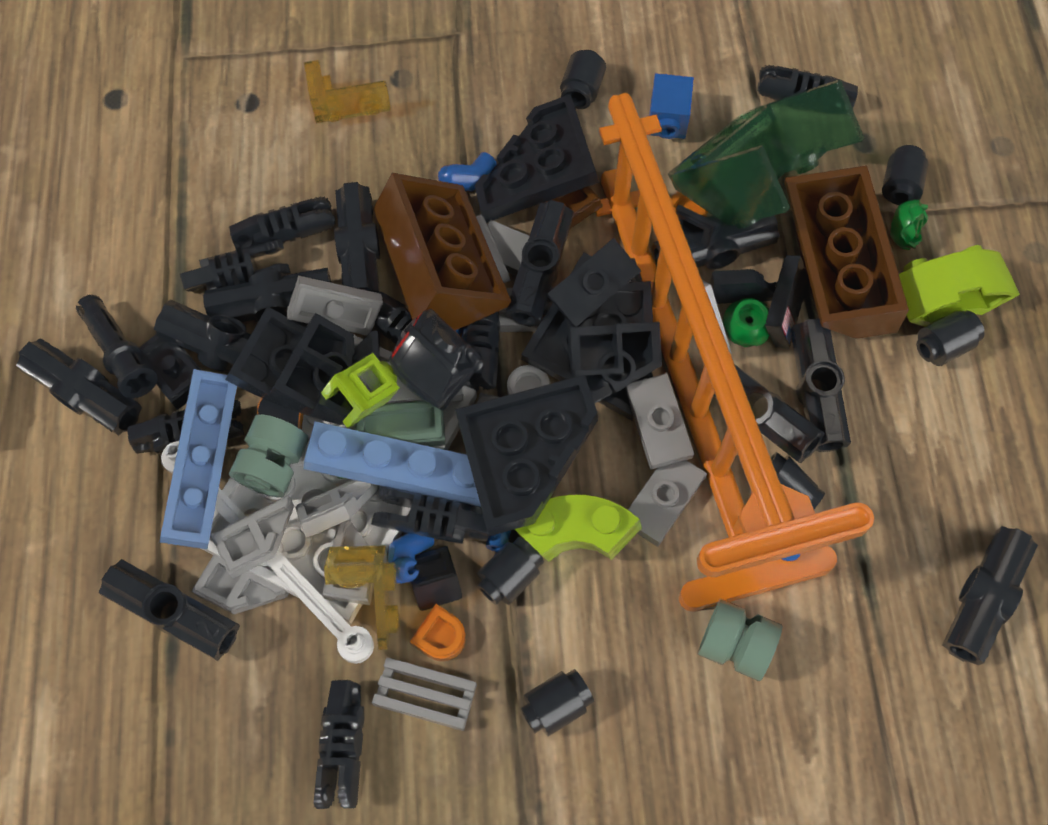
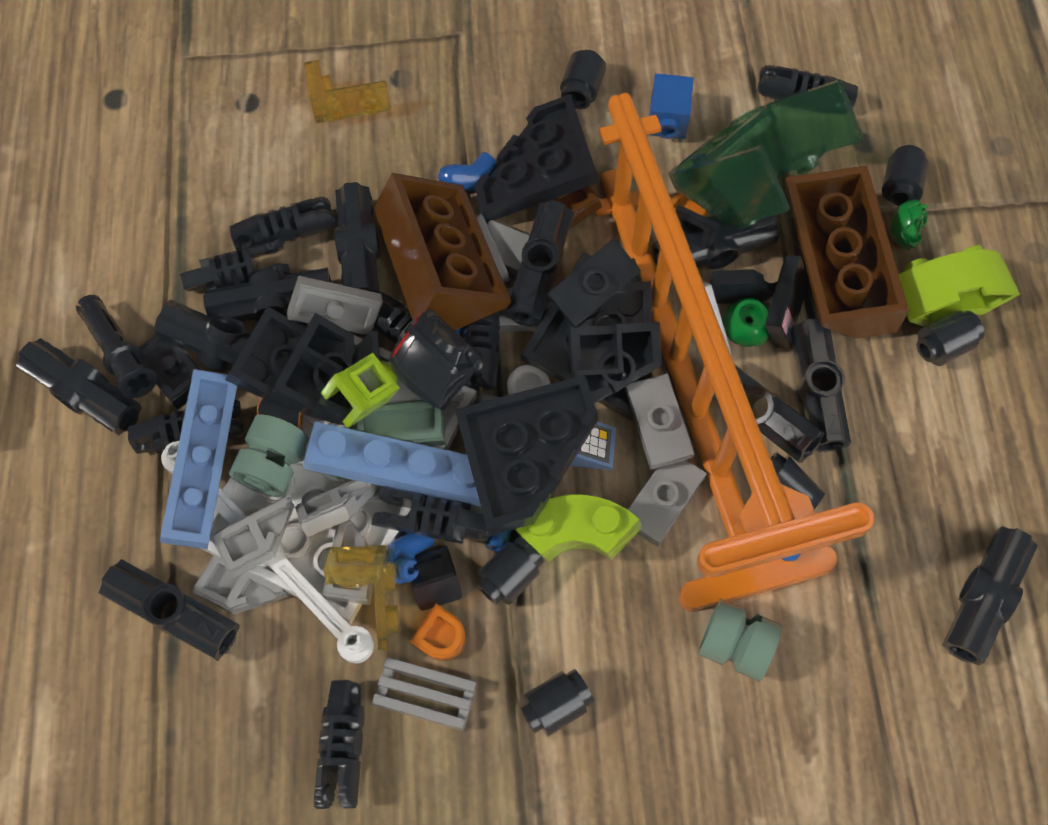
(598, 448): none -> slope

